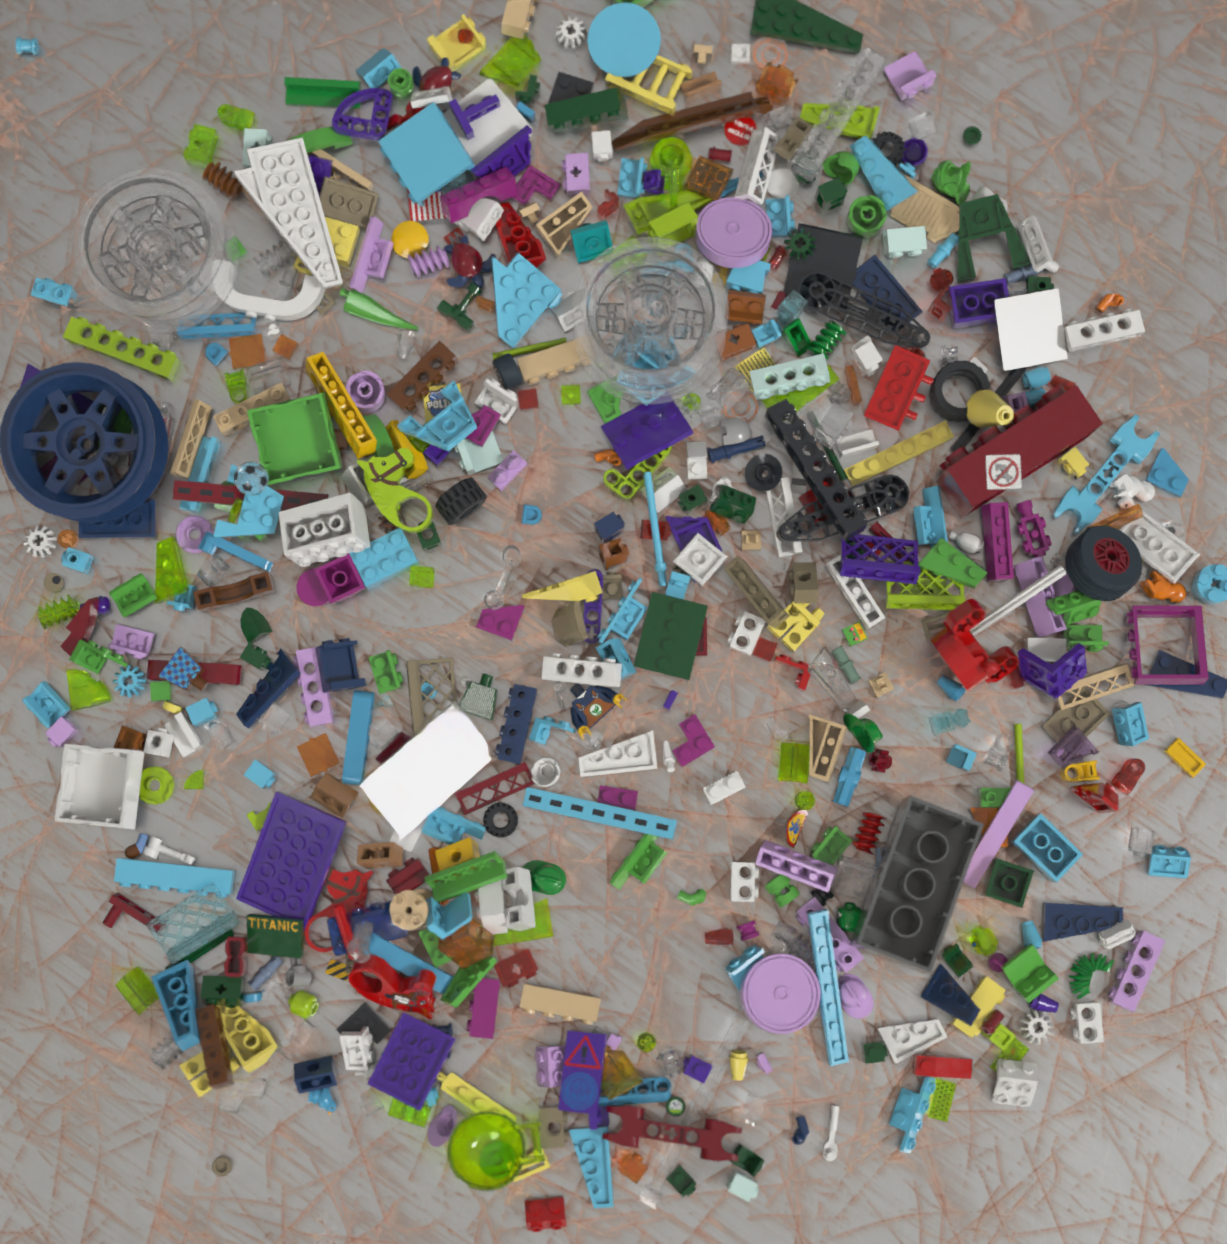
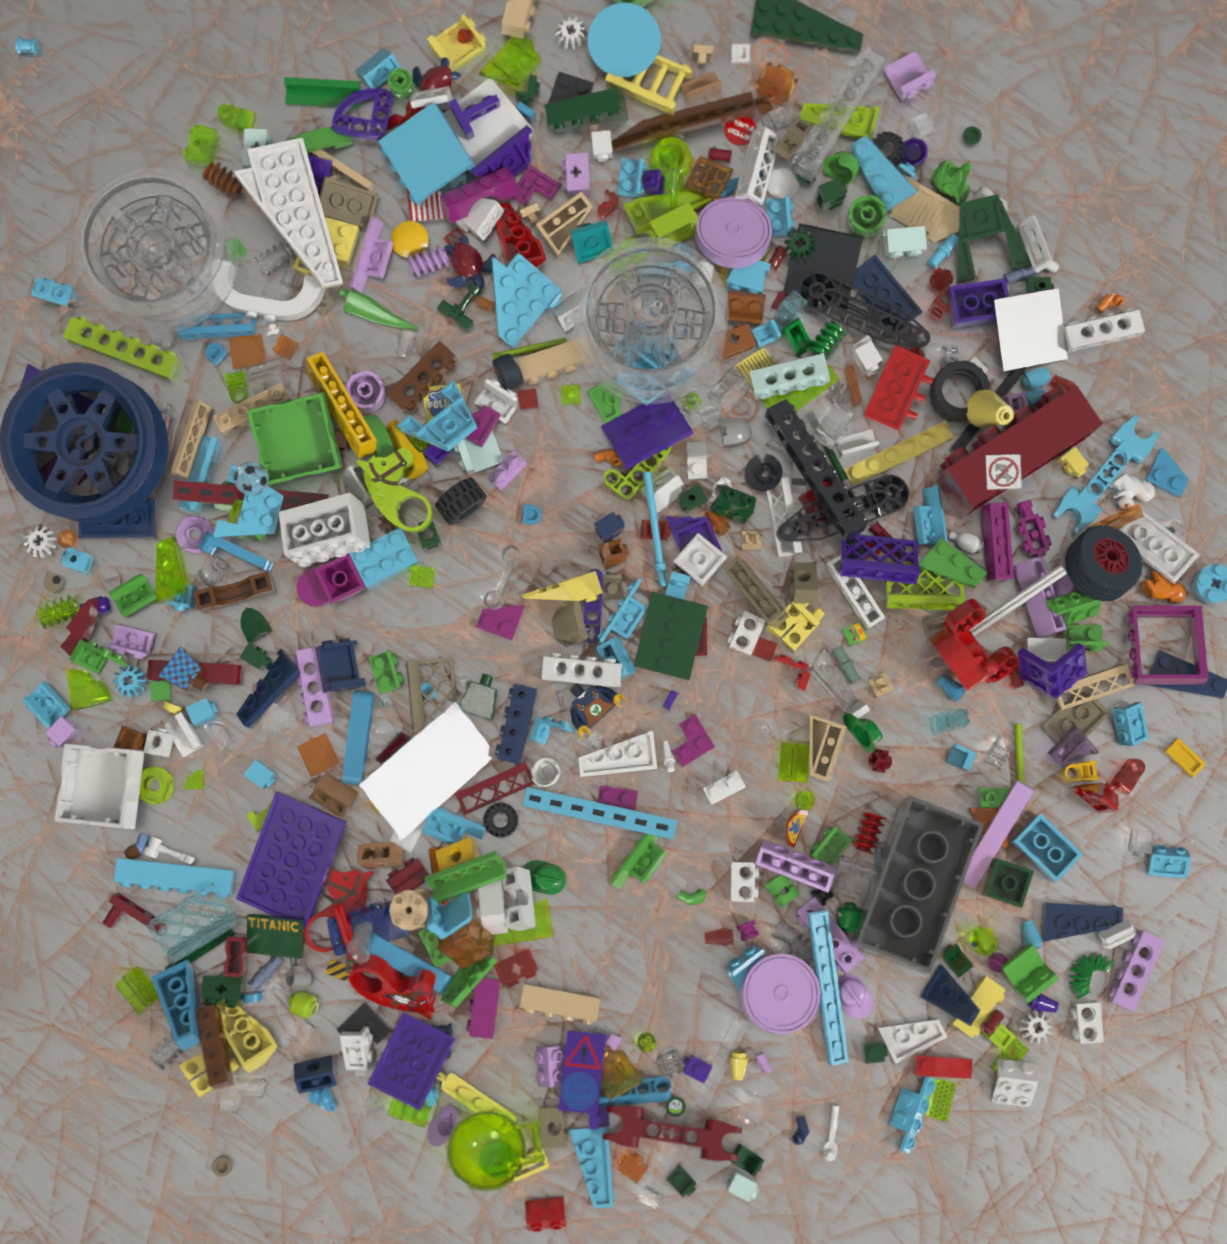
(727, 451): dark blue pin -> none
(849, 776): dark azure piece -> none

